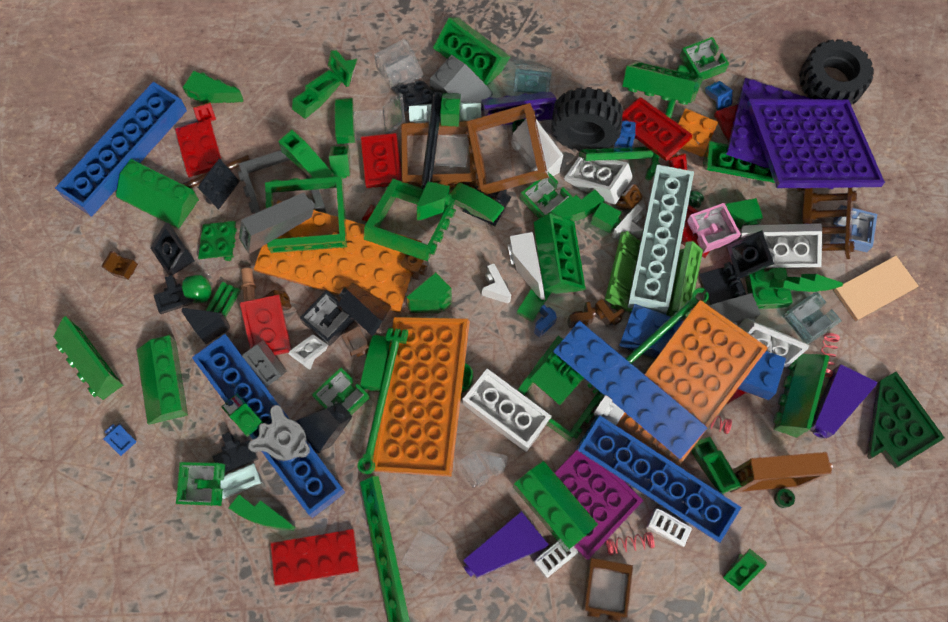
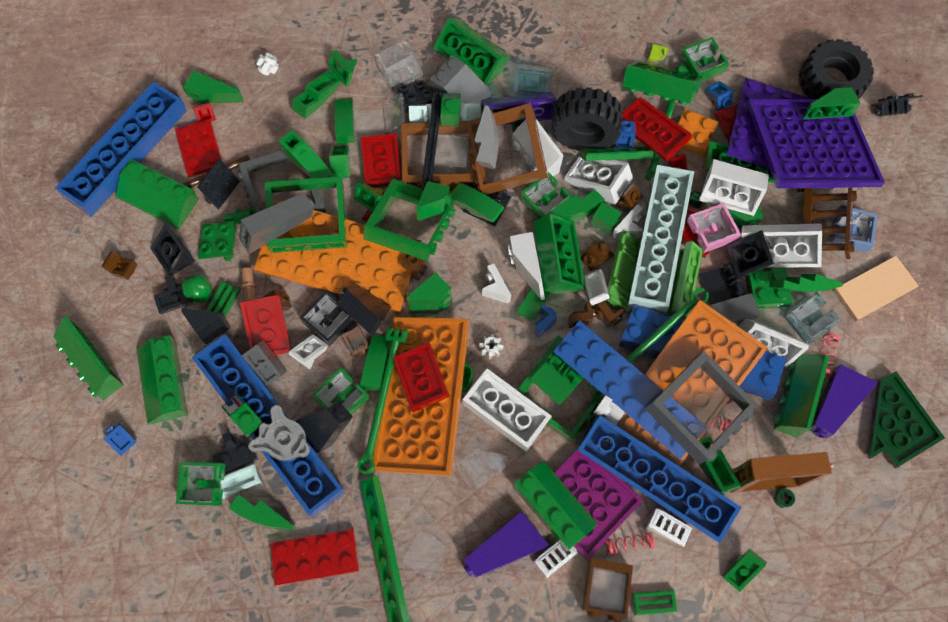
(239, 214): none -> green axle
(267, 64): none -> white gear
(367, 195): none -> green slope
(421, 377): none -> red plate
(487, 139): none -> light grey slope
(491, 352): none -> white gear
(596, 255): none -> reddish brown bracket
(596, 287): none -> white tile
(636, 603): none -> green tile
(657, 53): none -> lime tile
(679, 432): none -> dark grey window
(735, 186): none -> white slope
(837, 103): none -> green slope
(894, 104): none -> black hinge

